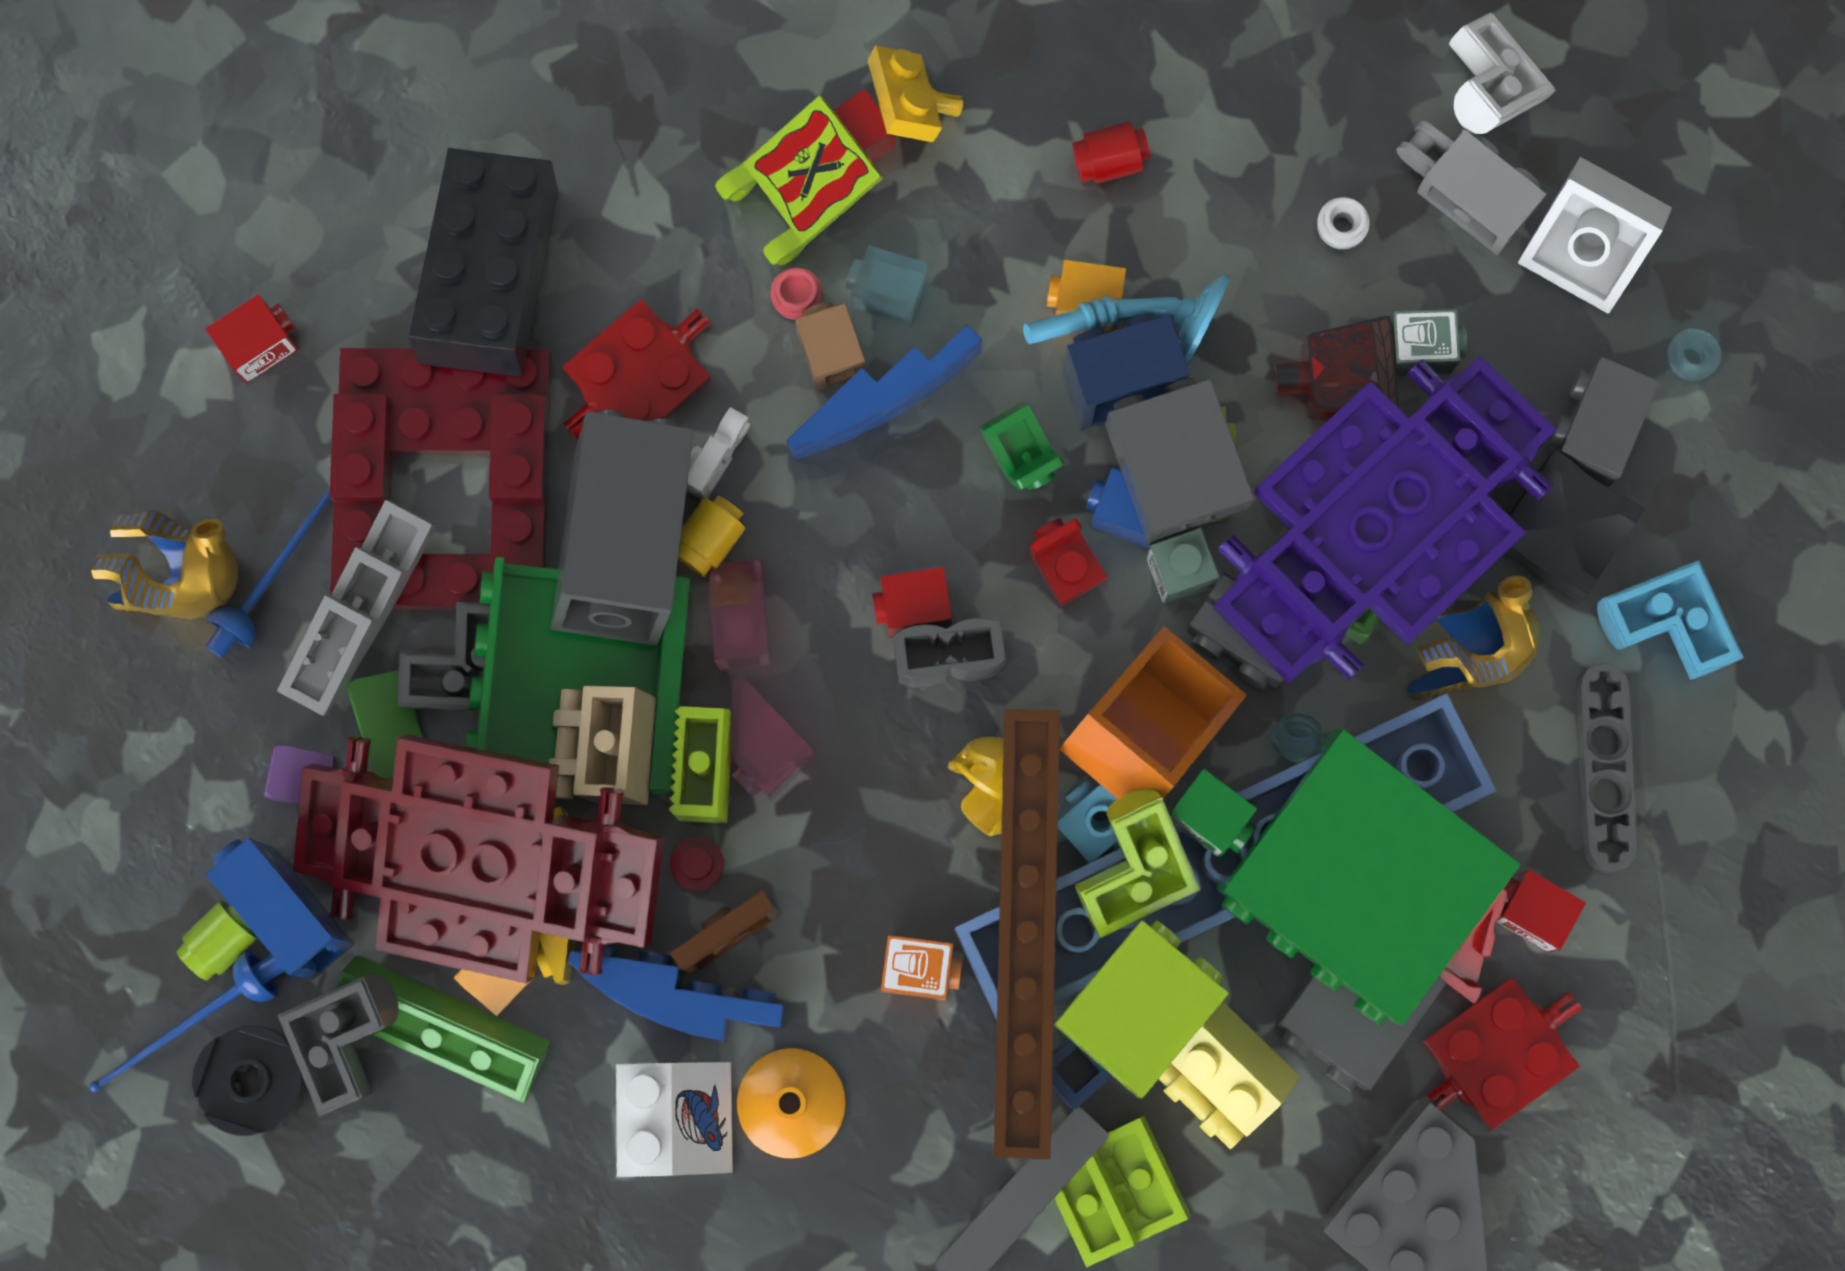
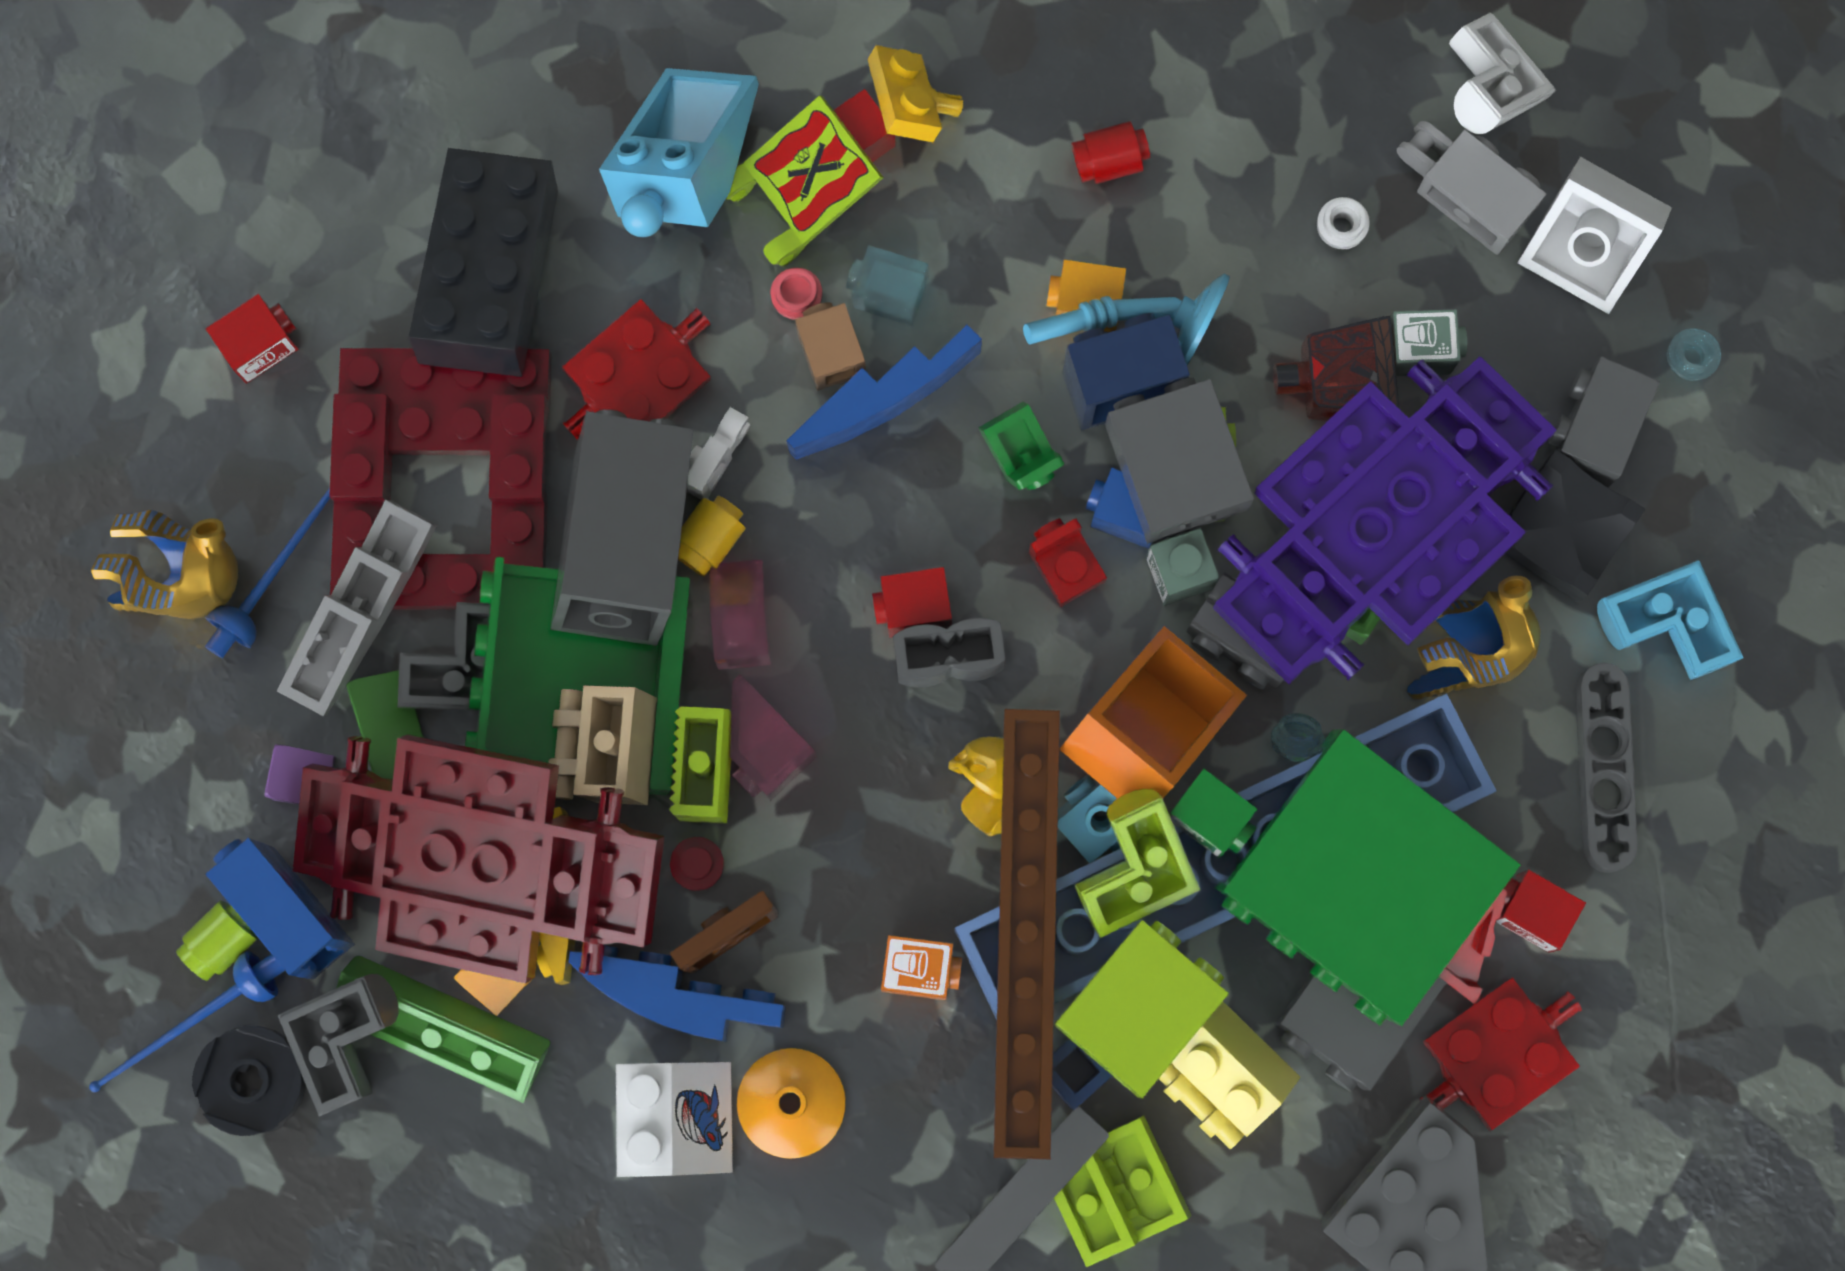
(680, 150): none -> medium azure slope

